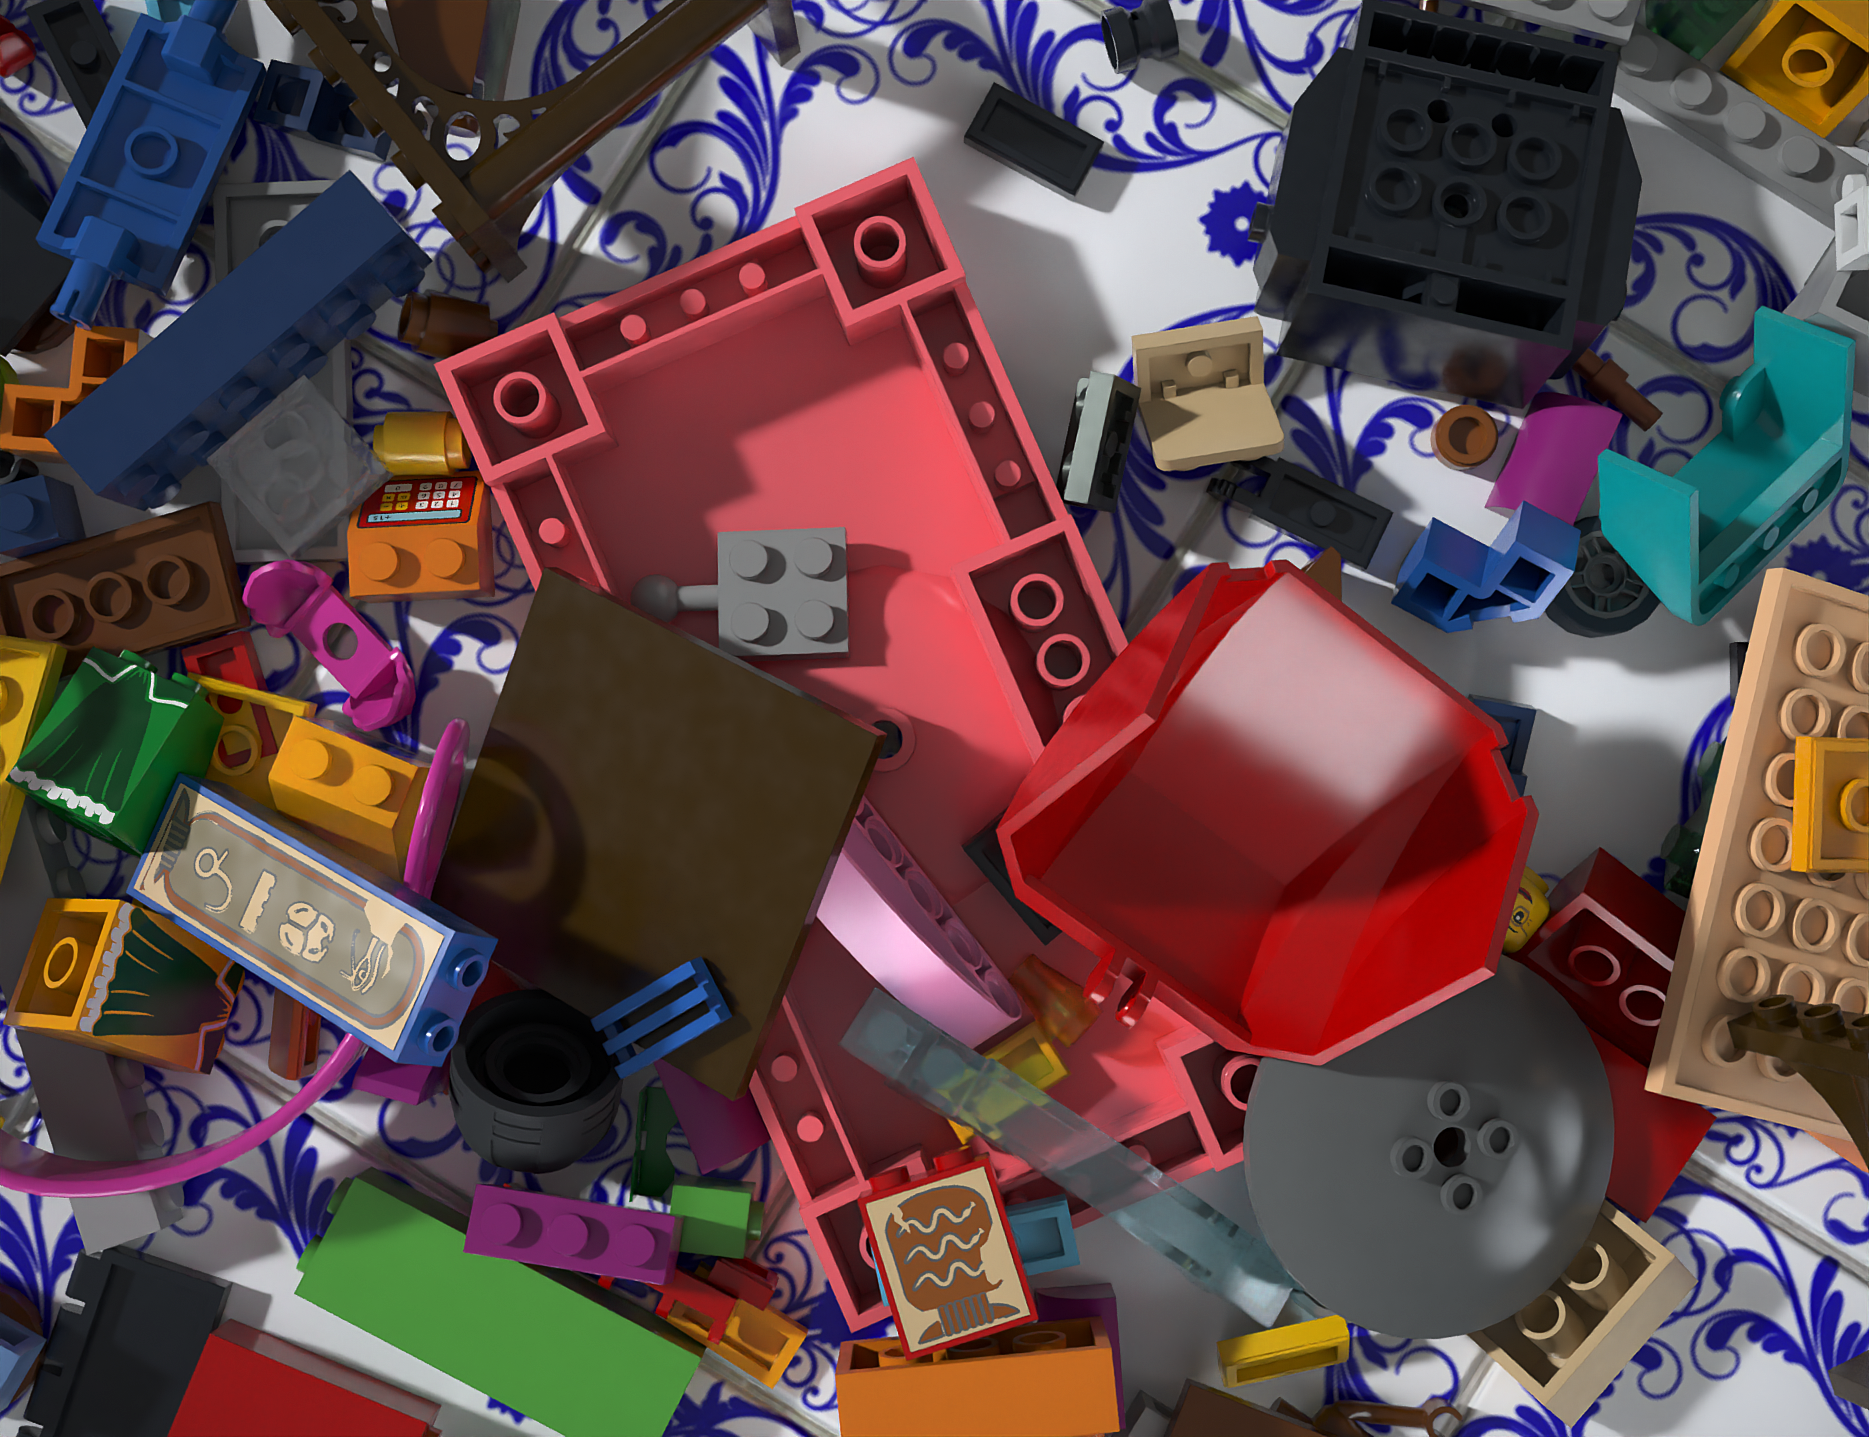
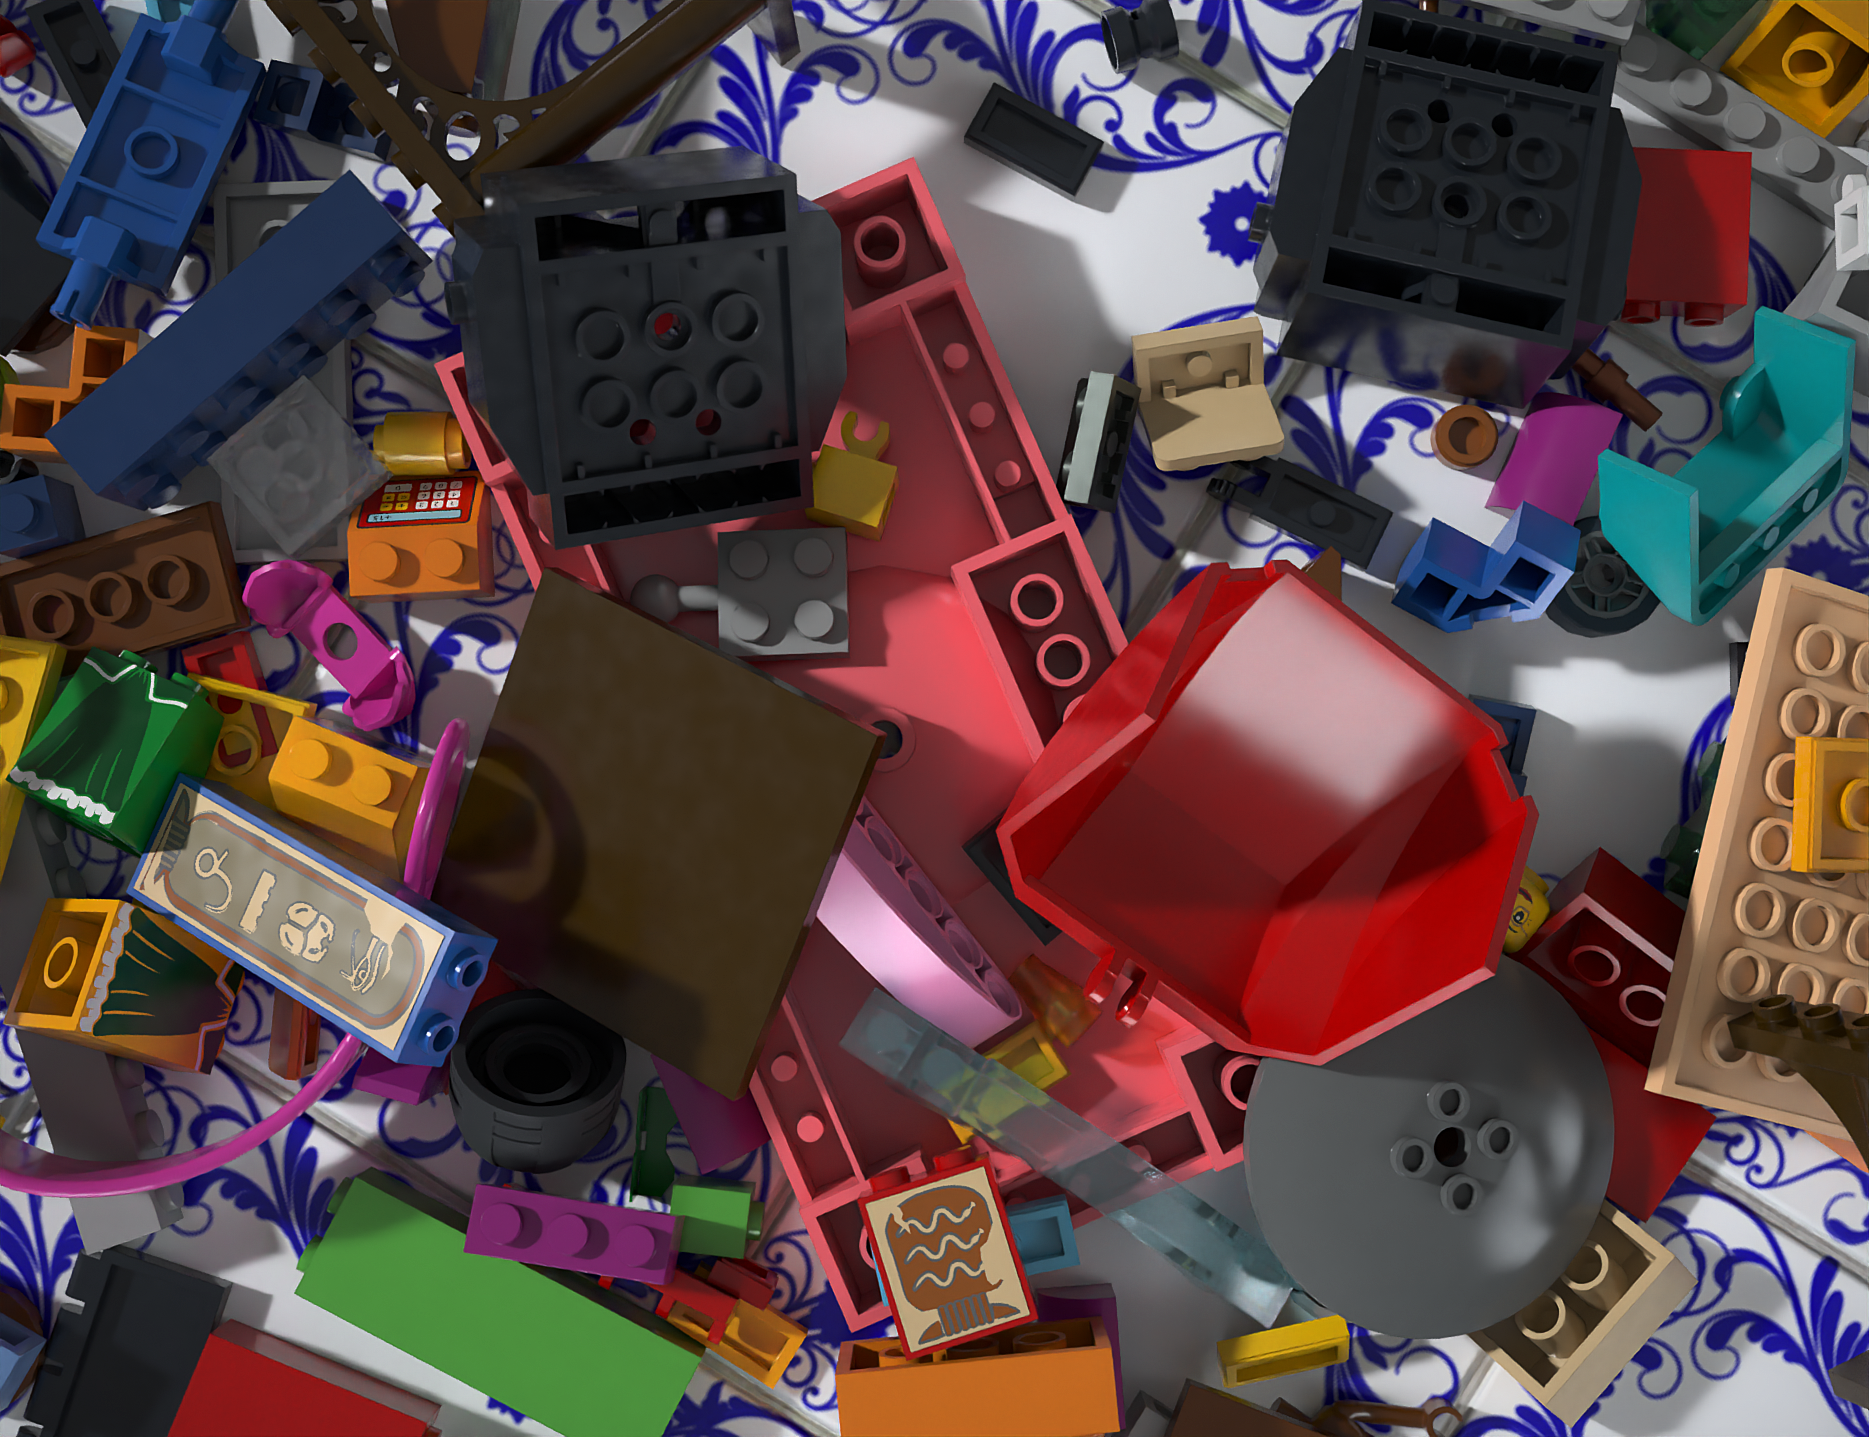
(444, 323): reddish brown brick -> none
(569, 355): none -> black piece
(621, 1040): blue tile -> none
(852, 484): none -> yellow brick
(1690, 236): none -> red panel

